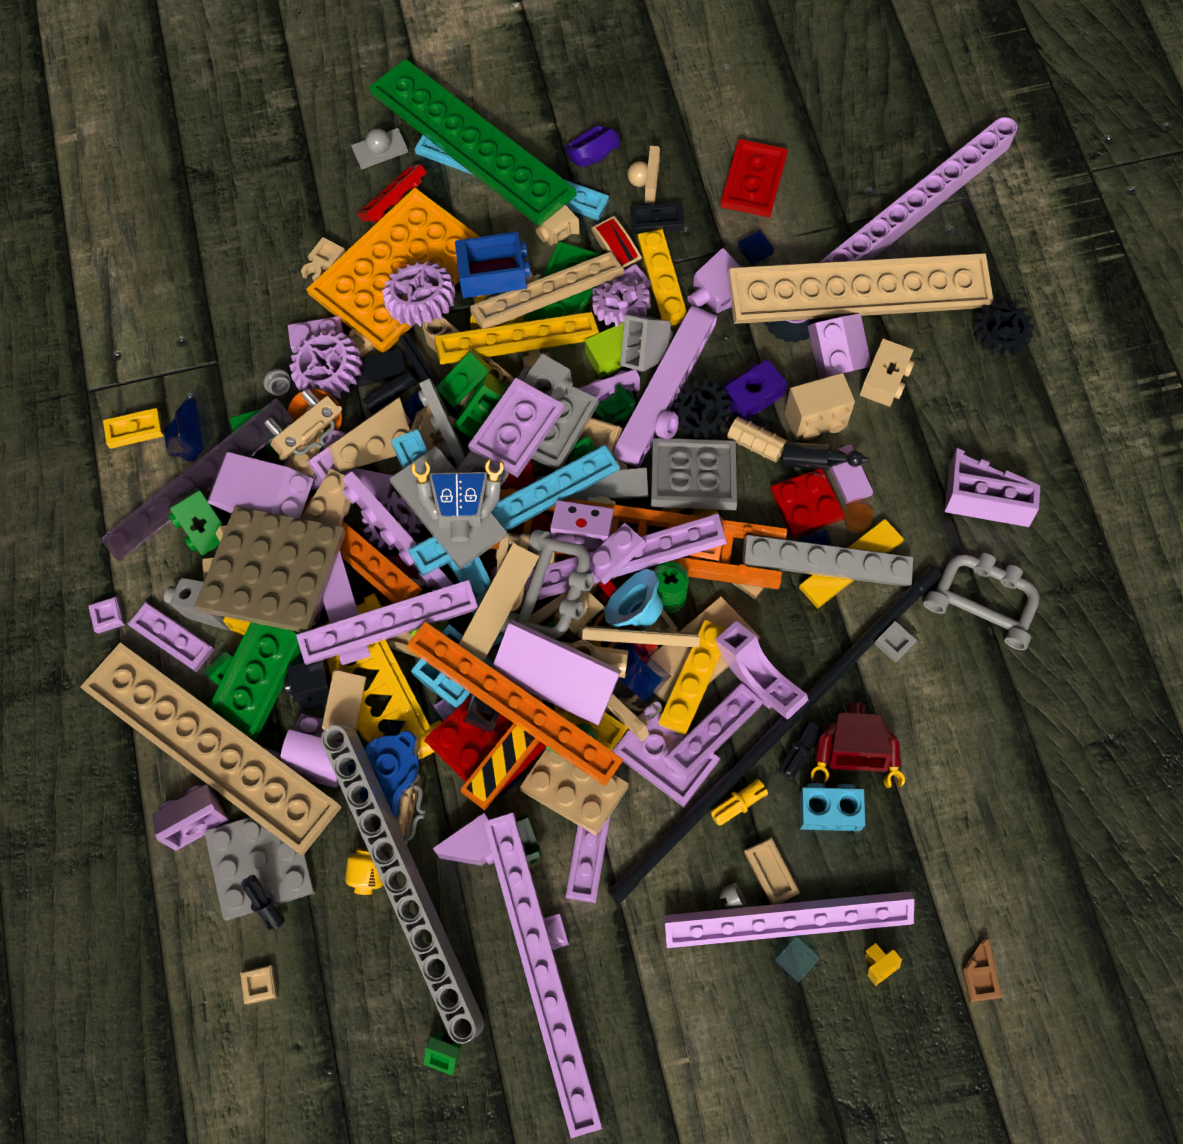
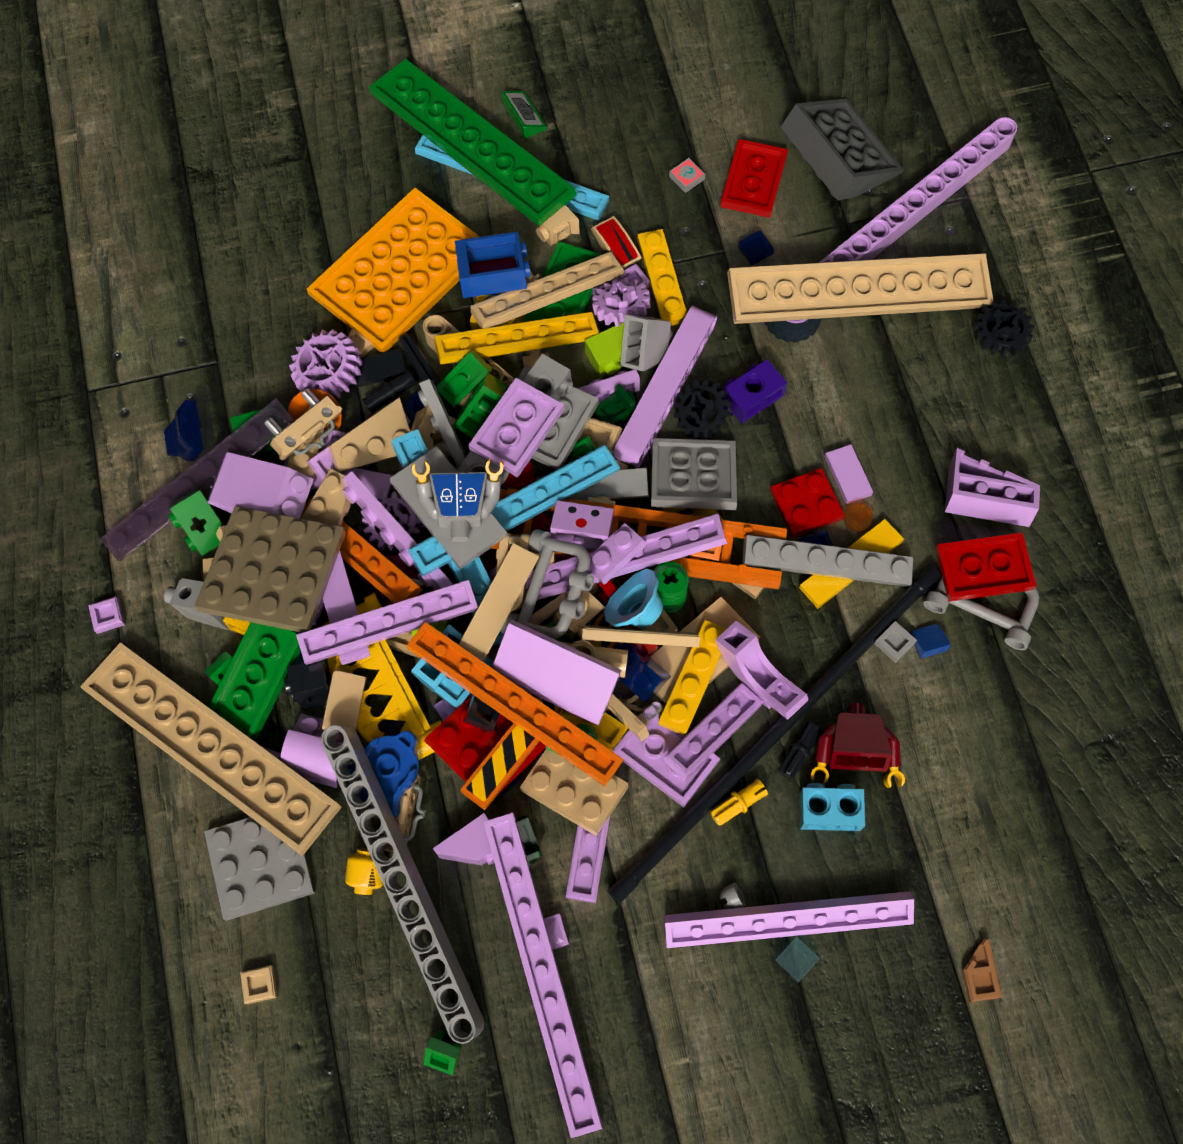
(133, 428): yellow plate -> none
(171, 636): lavender tile -> none
(188, 818): lavender slope -> none
(263, 903): black axle -> none
(277, 382): light grey plate -> none
(304, 330): lavender plate -> none
(321, 258): tan plate -> none
(379, 147): light grey tile -> none
(392, 194): red plate -> none
(419, 293): lavender gear -> none
(523, 113): none -> slope
(592, 146): dark purple piece -> none
(644, 174): tan tile -> none
(656, 217): black plate -> none
(667, 424): lavender tile -> none
(687, 175): none -> light grey tile
(712, 283): lavender torso -> none
(756, 439): tan axle -> none
(771, 872): tan tile -> none
(819, 407): tan brick -> none
(819, 456): black wheel -> none
(839, 345): lavender slope -> none
(840, 147): none -> dark grey slope
(881, 964): yellow tile -> none
(889, 359): tan brick -> none
(930, 641): none -> blue slope
(985, 567): none -> red plate

